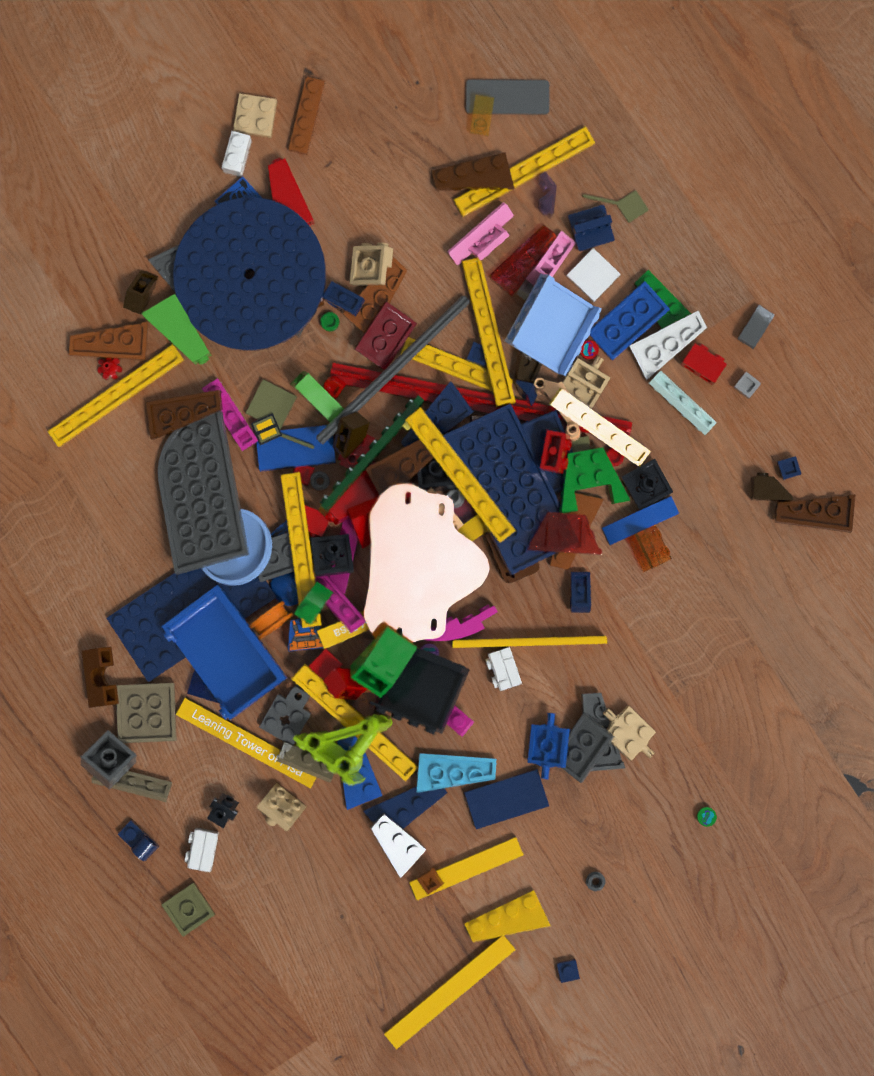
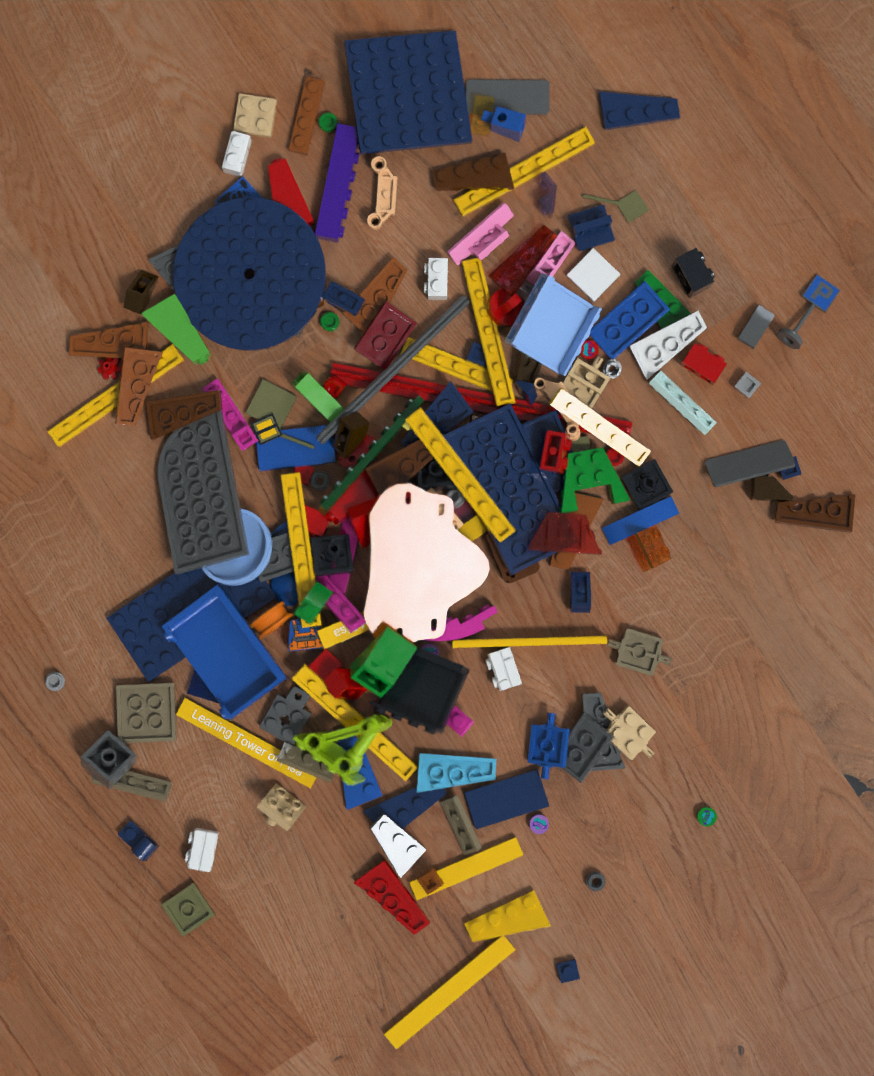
(55, 681): none -> light grey plate
(98, 690): reddish brown arch -> none
(135, 380): none -> dark orange wing
(223, 810): black brick -> none
(328, 122): none -> green tile
(337, 184): none -> dark purple brick
(370, 264): tan plate -> none
(385, 194): none -> light nougat plate
(388, 890): none -> red wing
(407, 92): none -> dark blue plate
(437, 278): none -> white brick
(461, 825): none -> dark tan plate
(504, 308): none -> red tile
(511, 127): none -> blue torso
(539, 824): none -> medium lavender tile
(618, 368): none -> plate
(634, 110): none -> dark blue wing
(639, 652): none -> dark tan plate
(693, 272): none -> black brick
(749, 463): none -> dark grey piece
(819, 294): none -> dark grey piece

